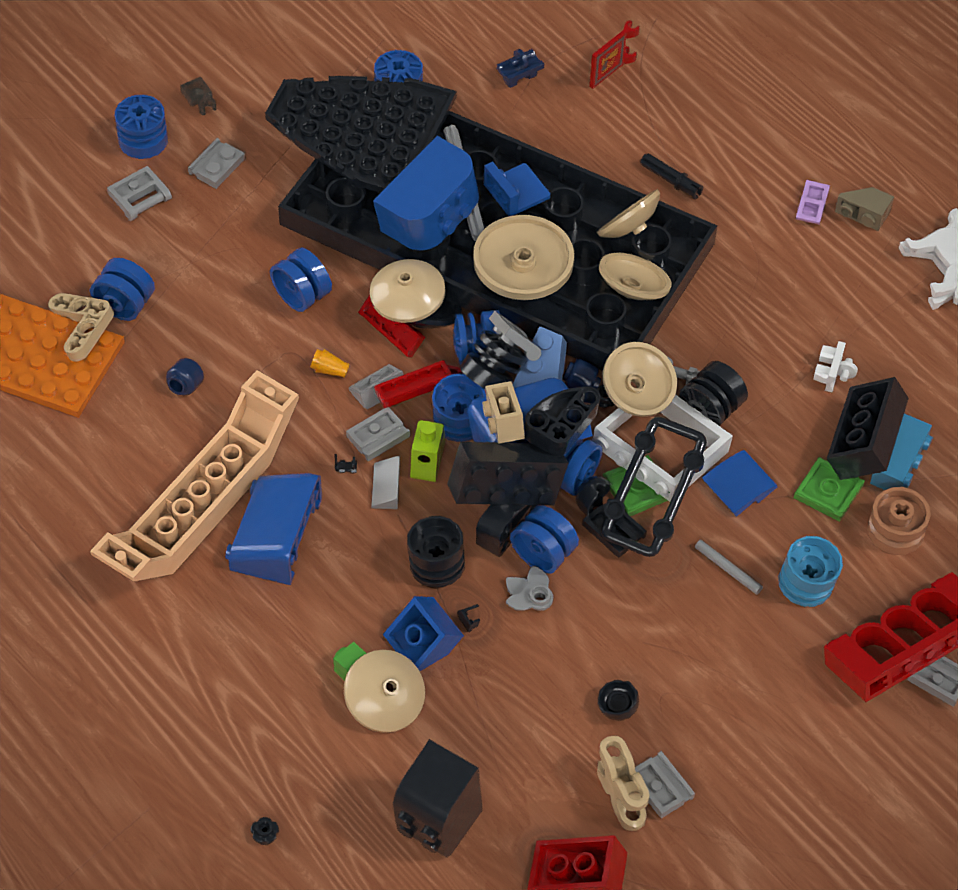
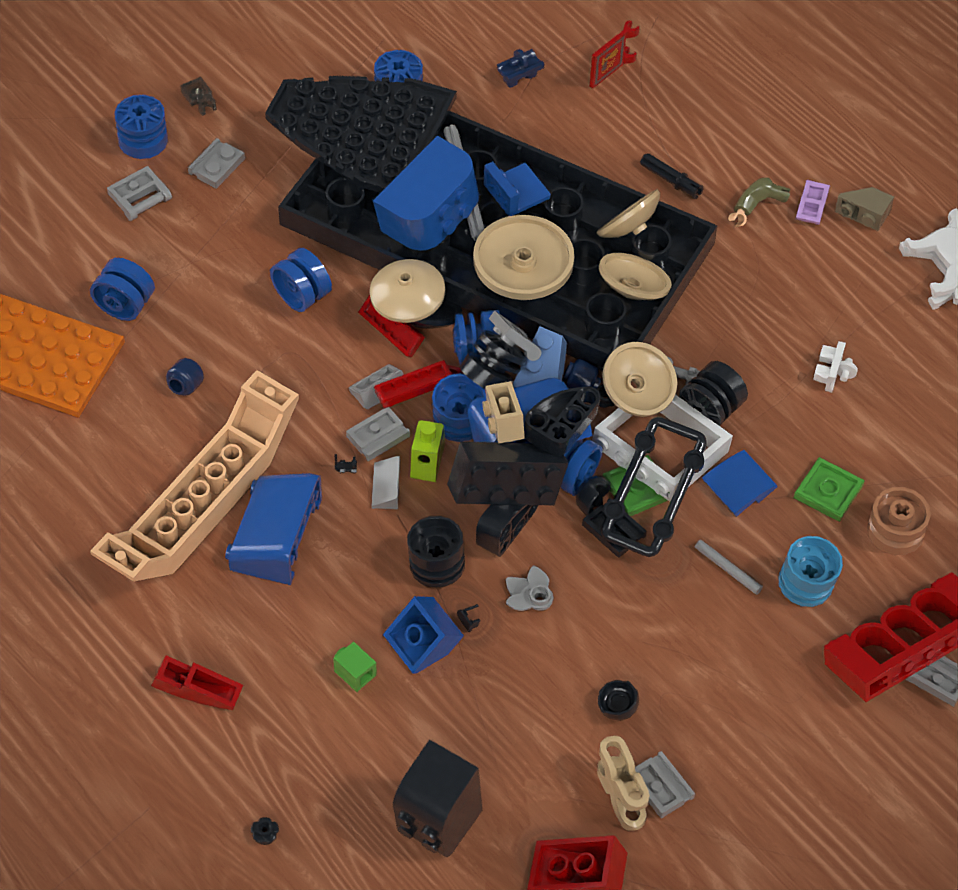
(95, 315): tan beam -> none
(196, 684): none -> red slope
(327, 363): light orange cone -> none
(371, 701): tan dish -> none
(544, 539): blue wheel -> none
(754, 194): none -> olive arm
(867, 428): black brick -> none
(906, 455): dark azure brick -> none

